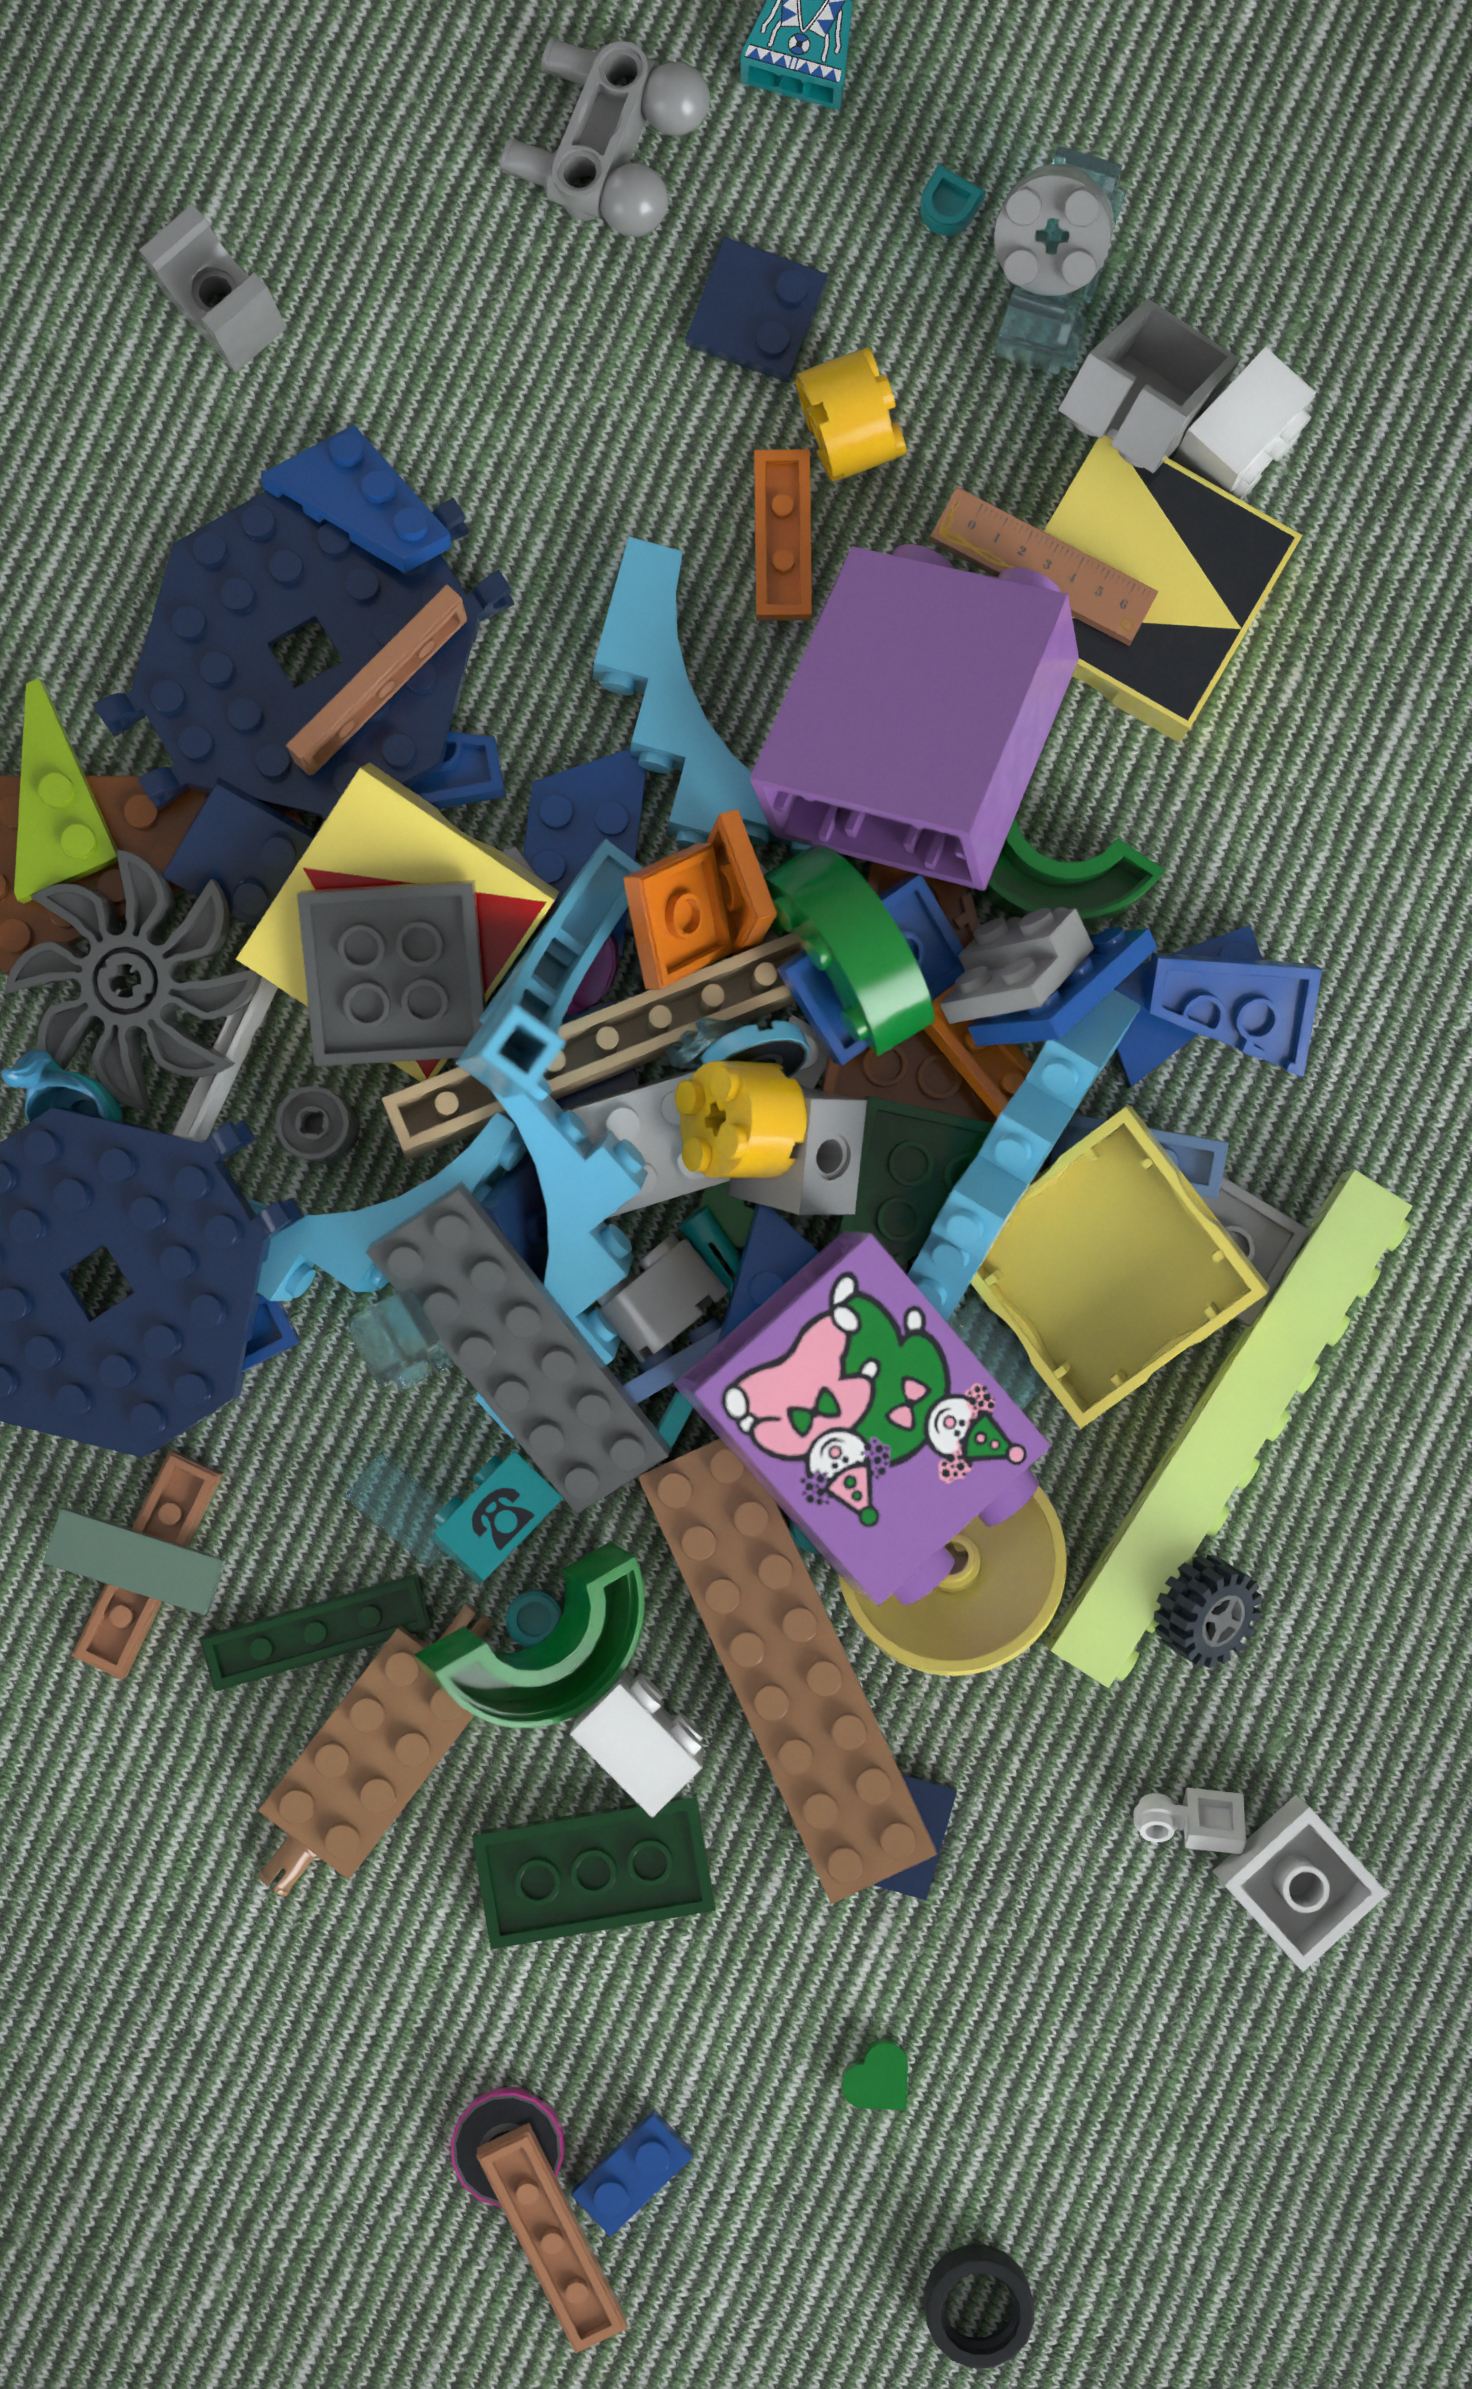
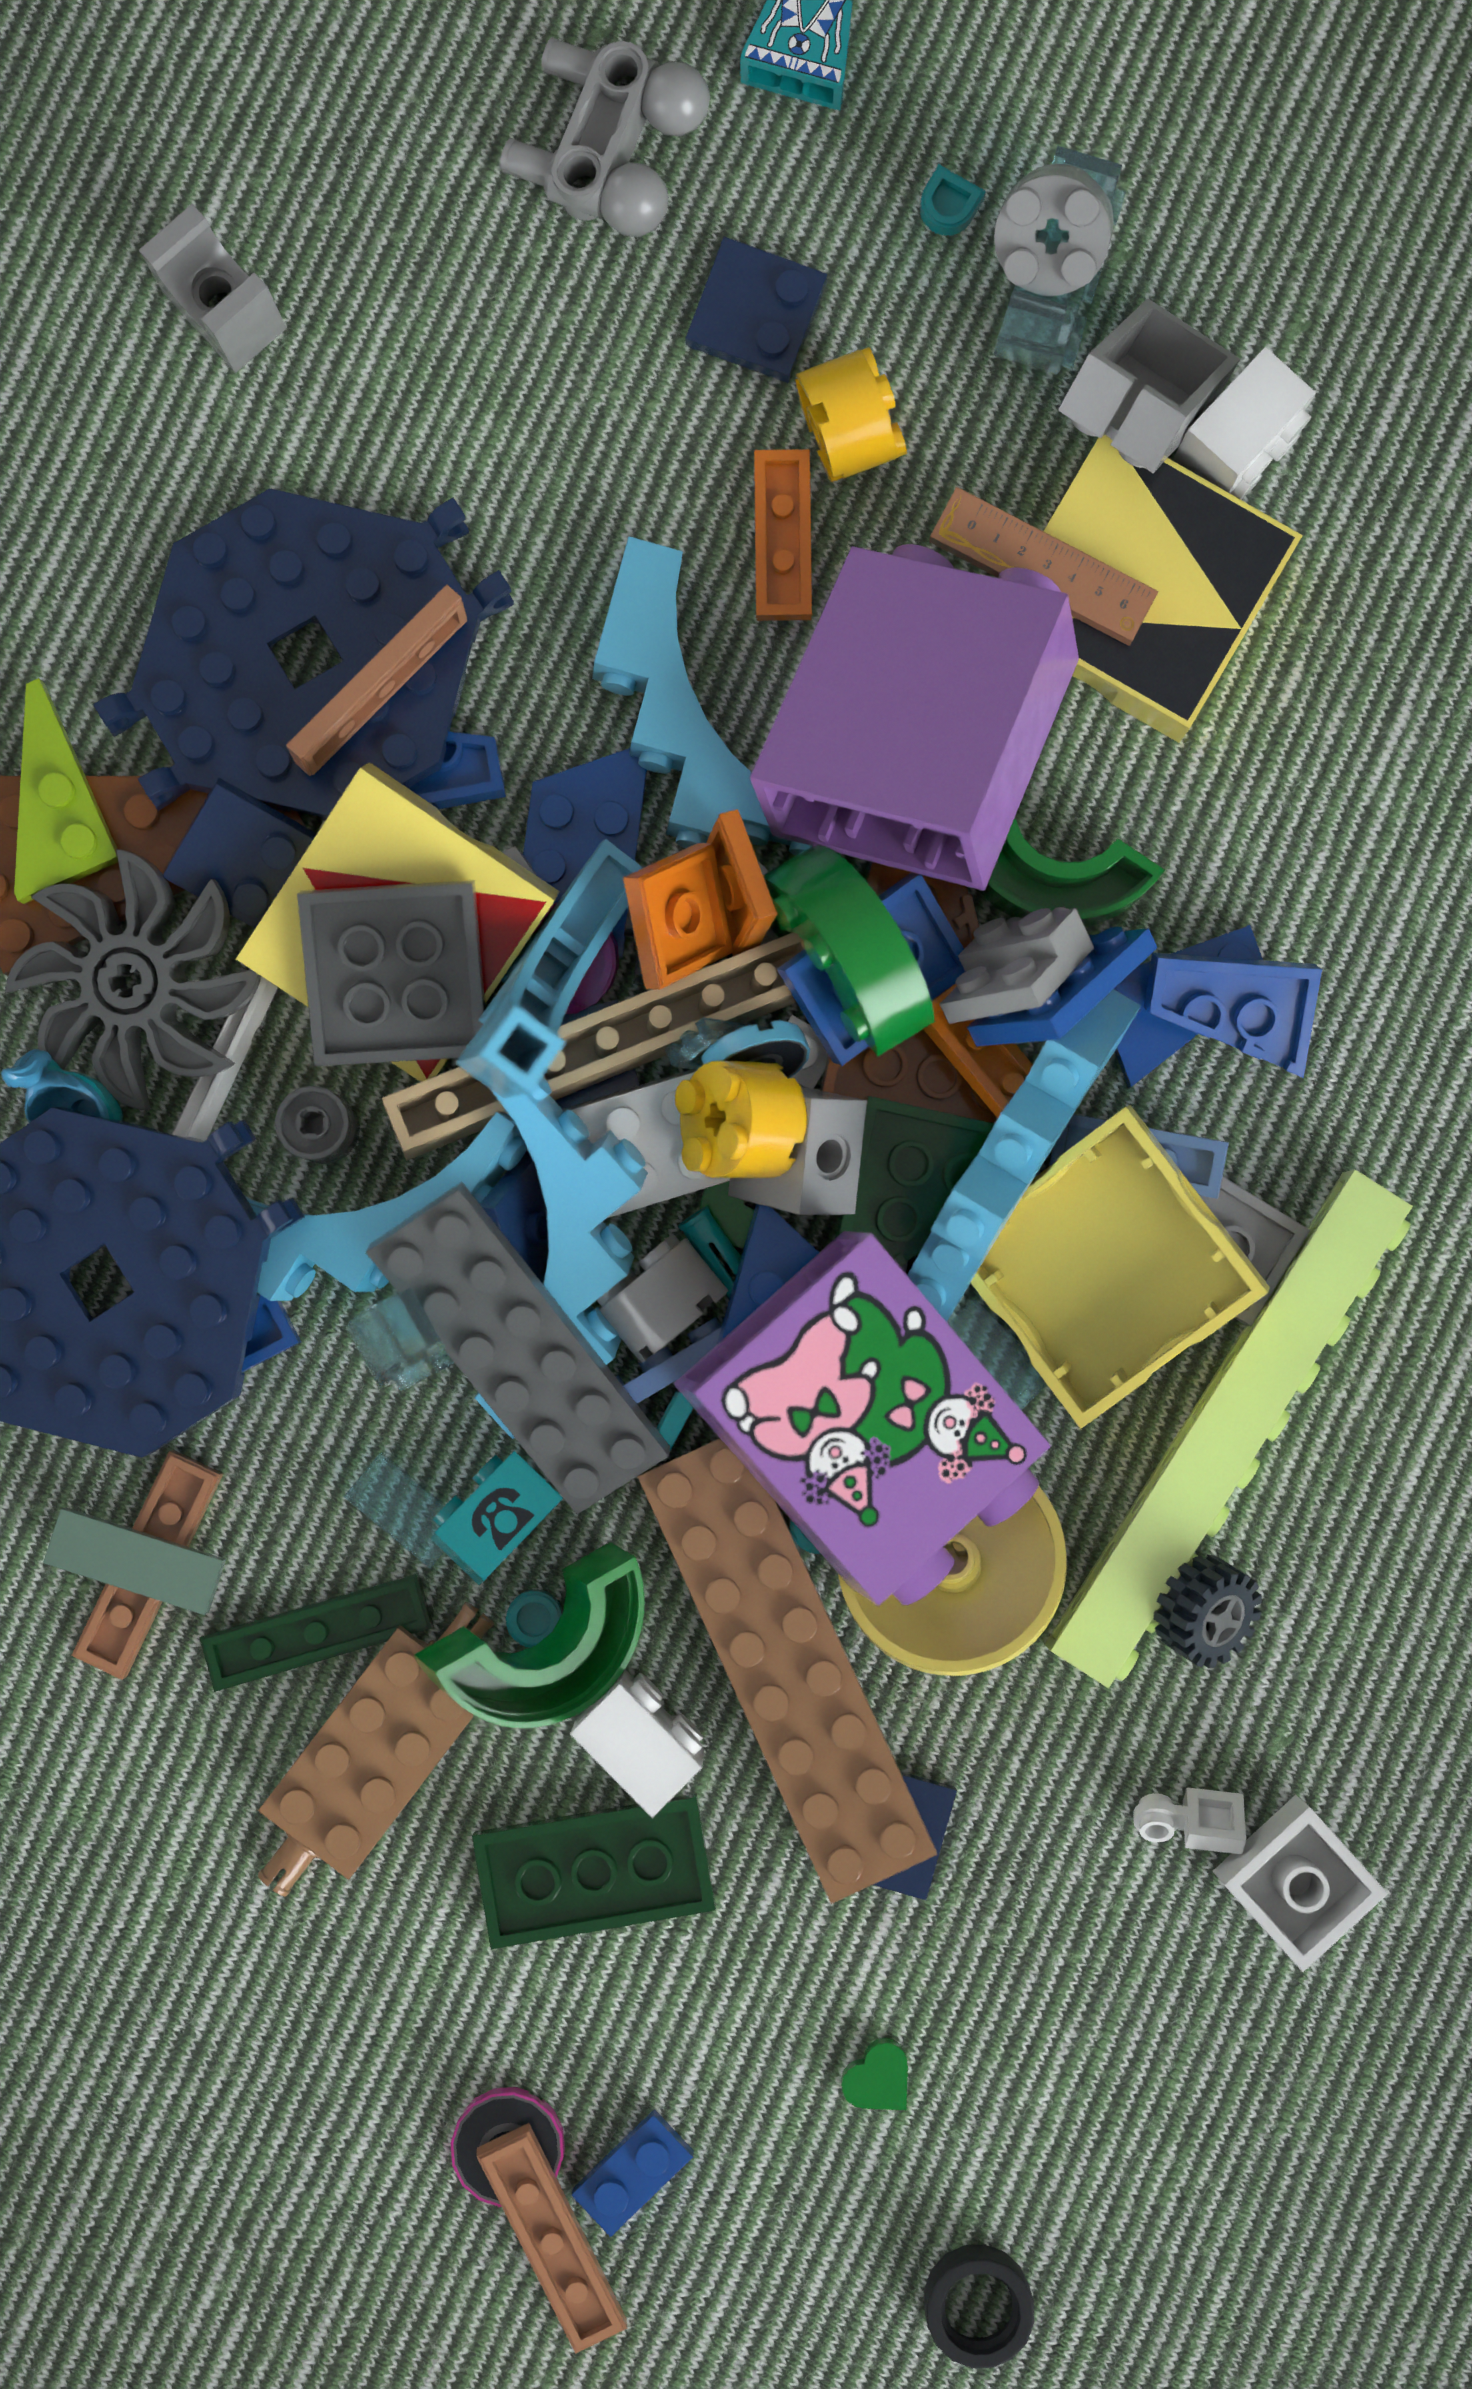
(364, 496): blue wing -> none

